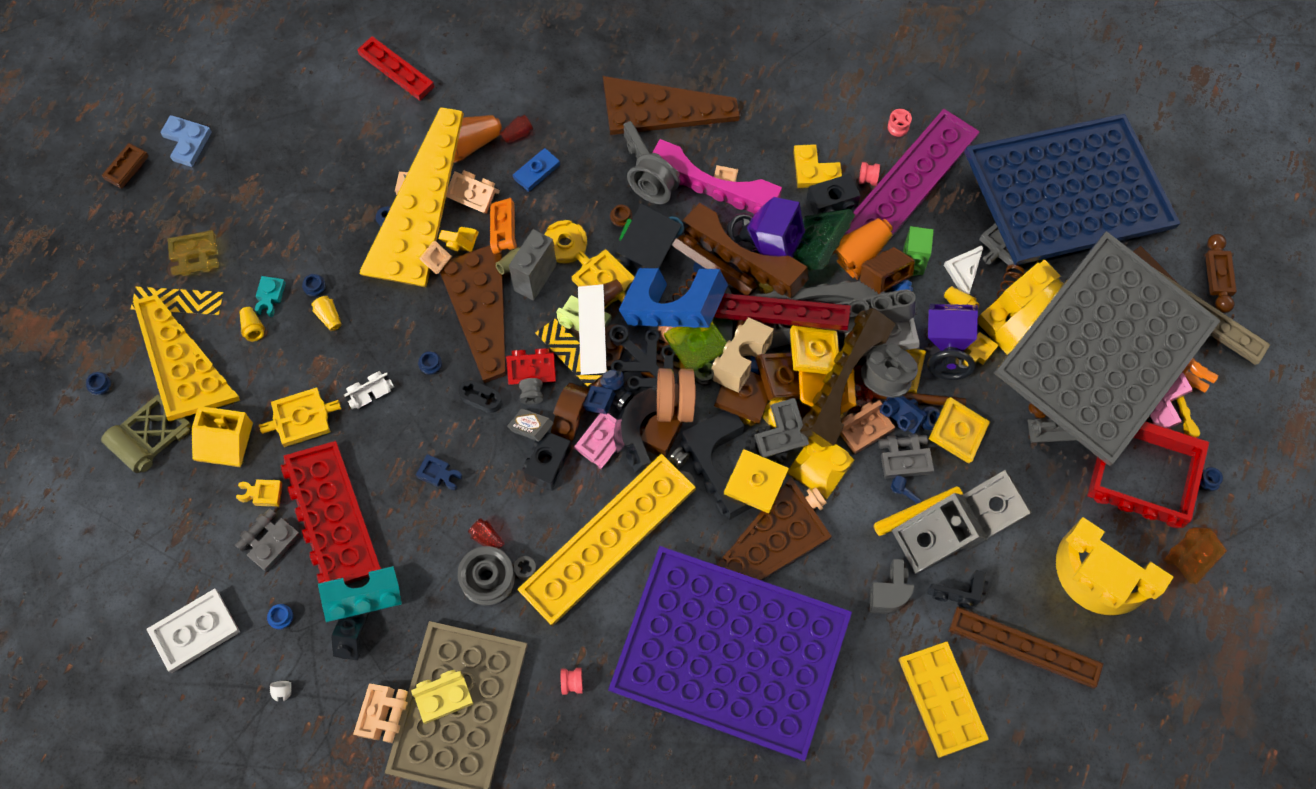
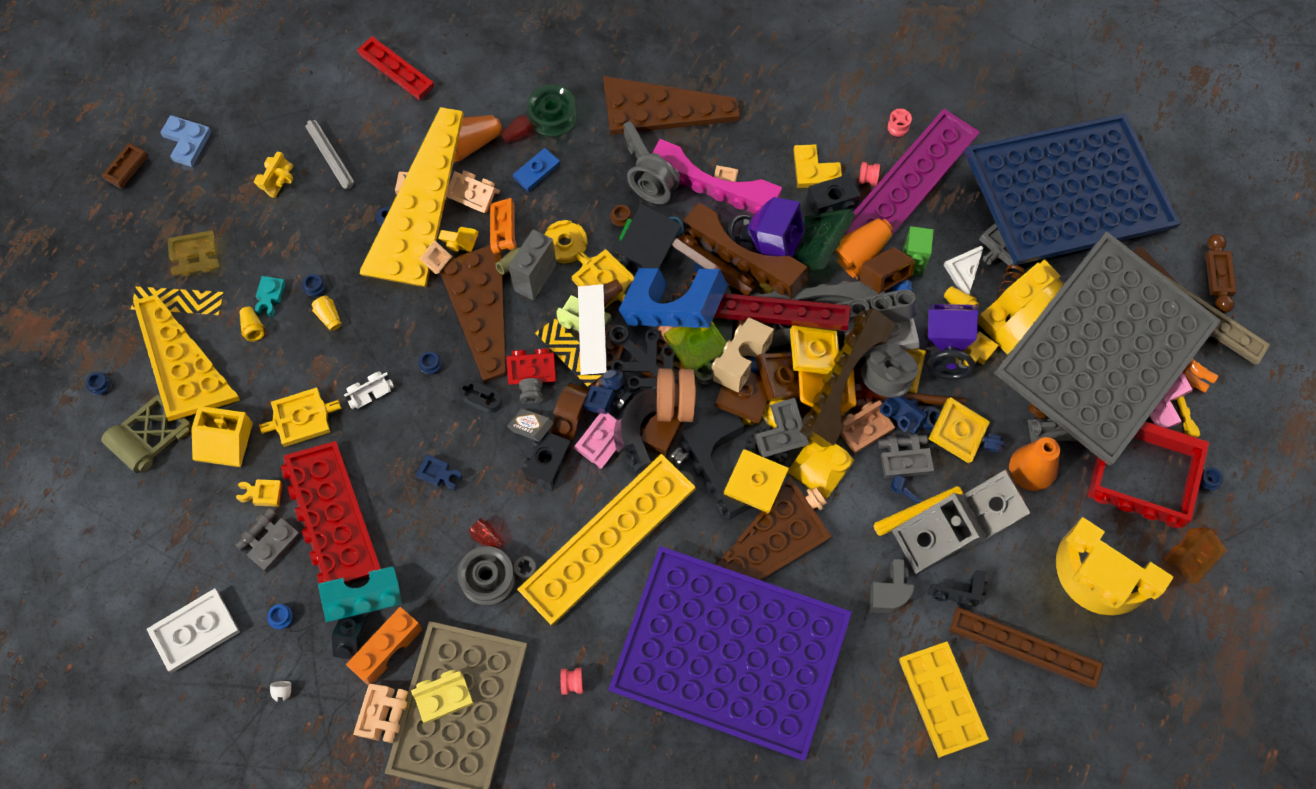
(276, 174): none -> yellow hips
(330, 154): none -> light grey axle
(395, 633): none -> orange arch
(563, 109): none -> clear green wheel
(994, 443): none -> dark blue plate
(1035, 464): none -> orange cone

